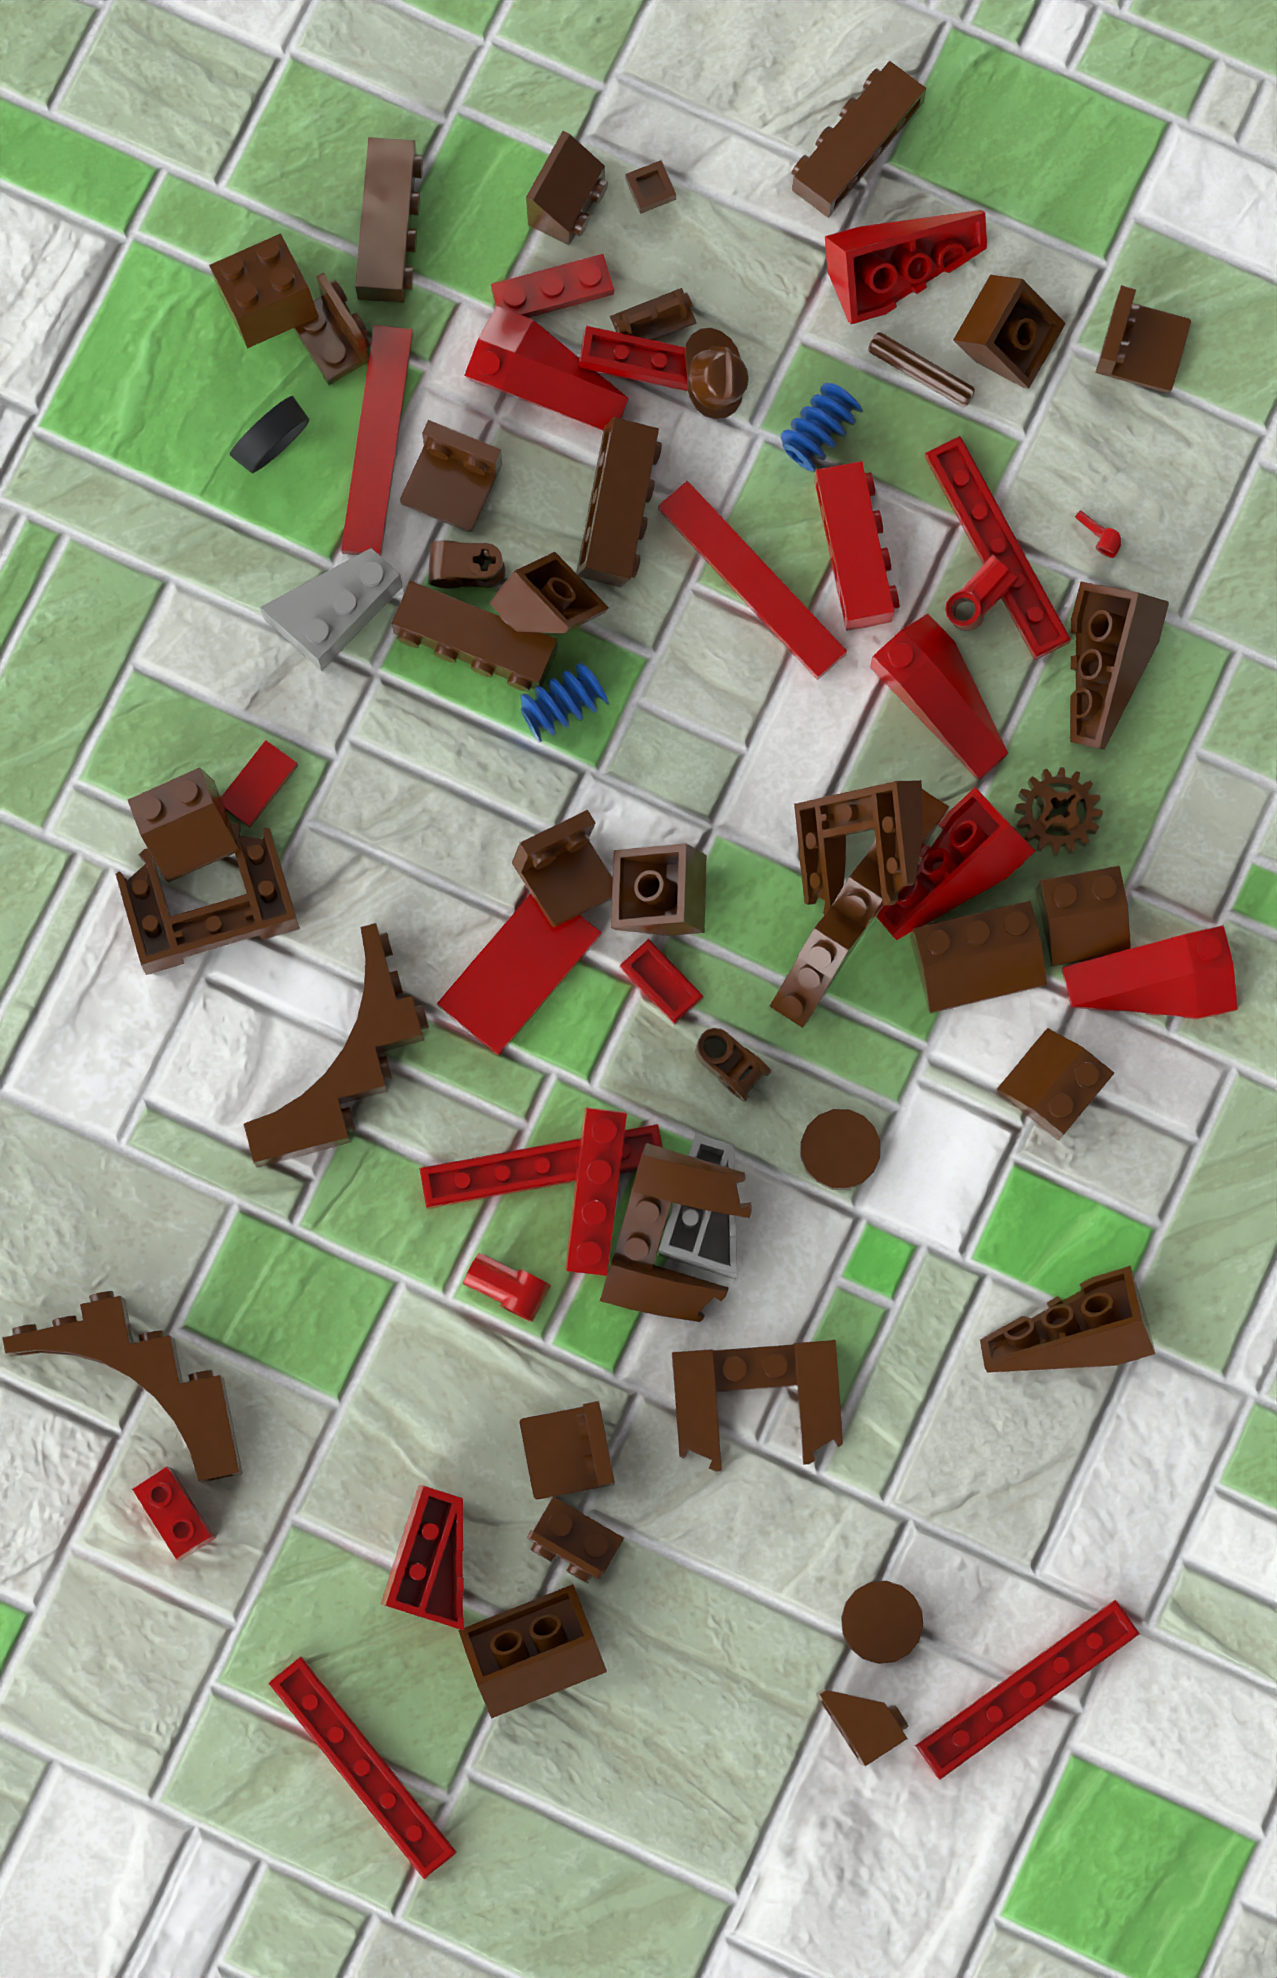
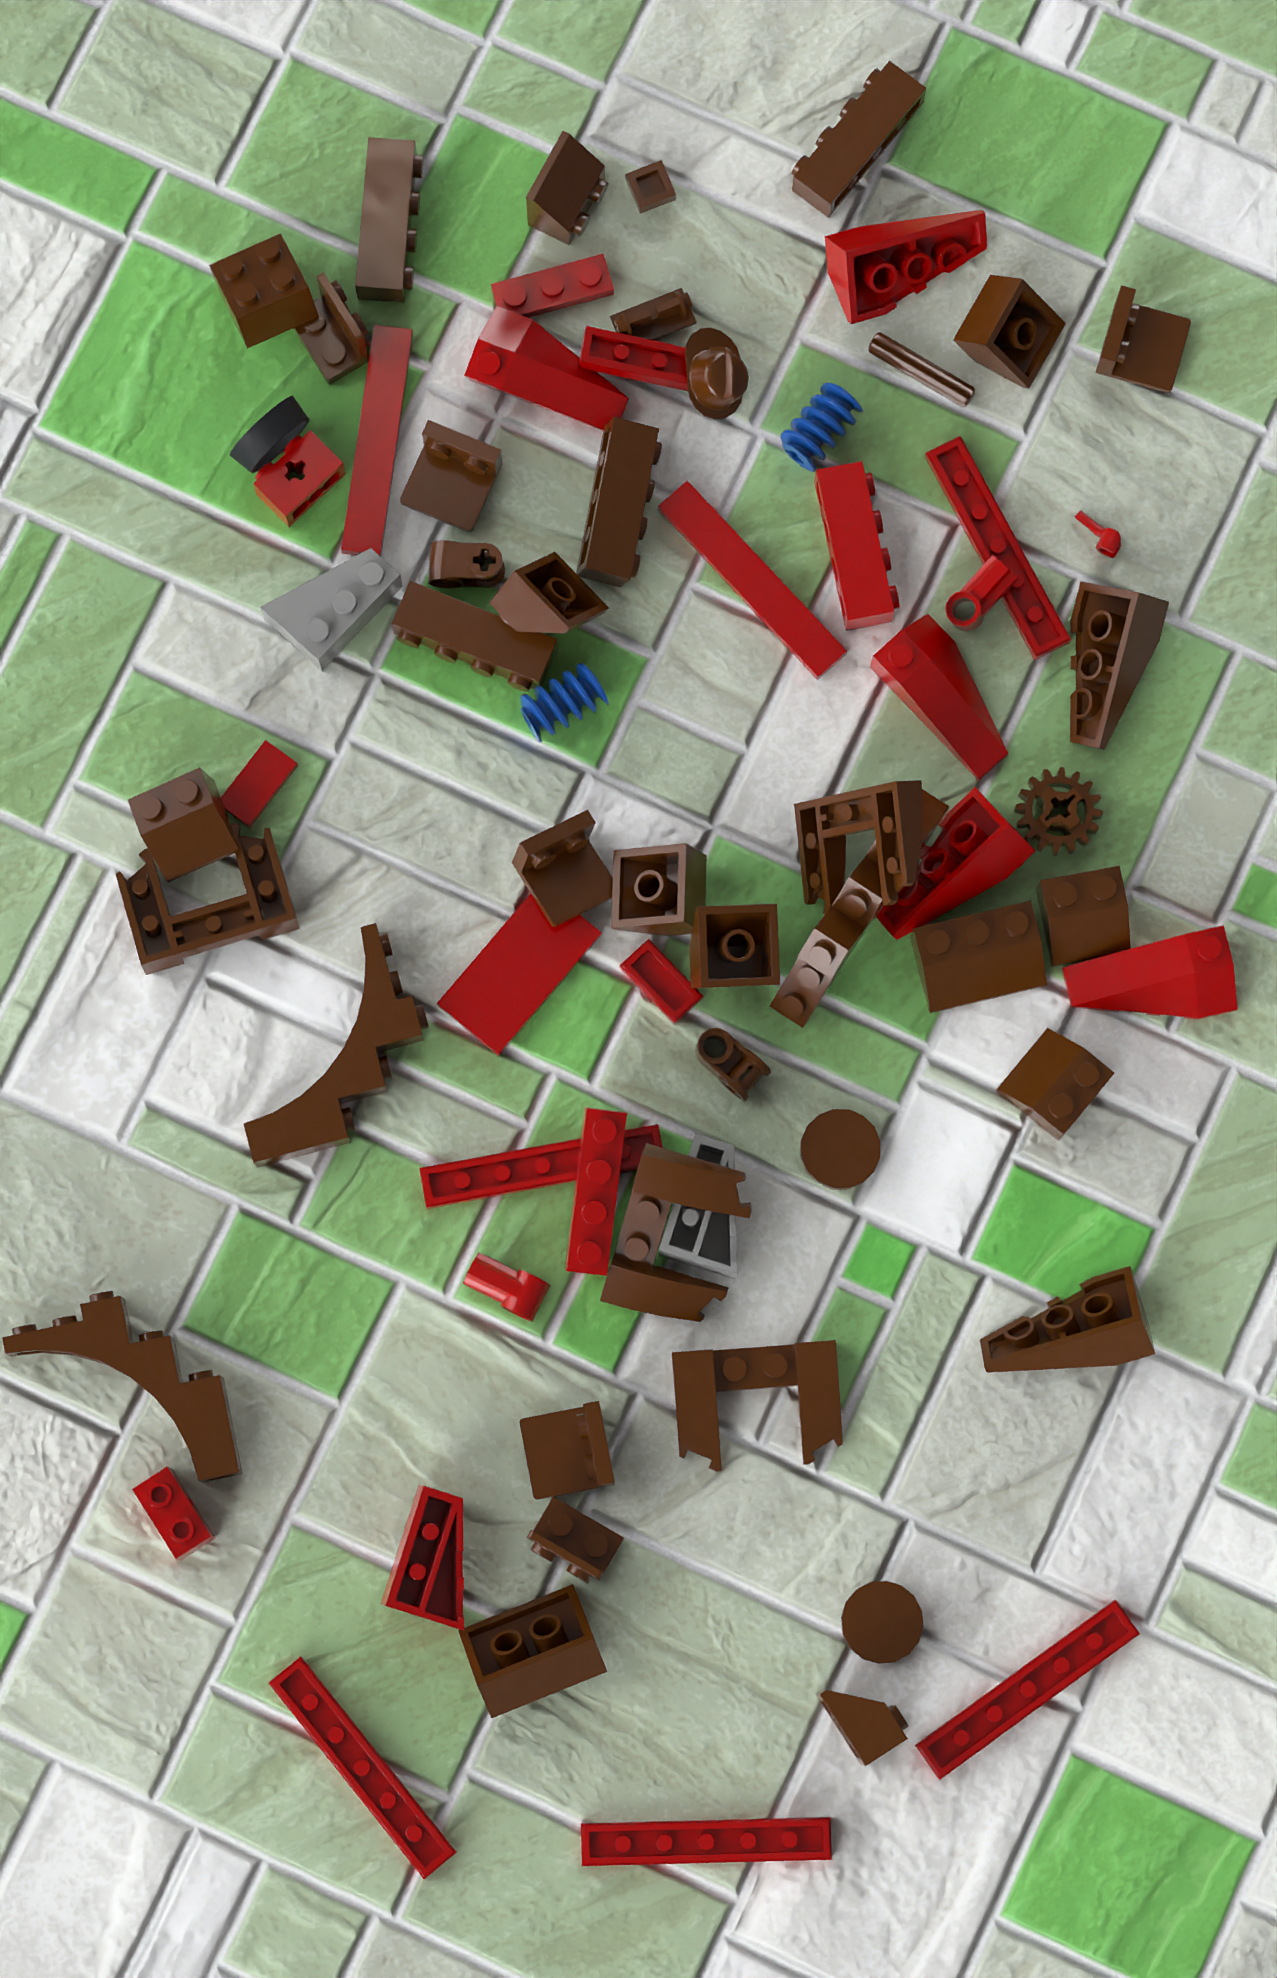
(293, 497): none -> red brick
(706, 1841): none -> red tile
(734, 946): none -> reddish brown slope

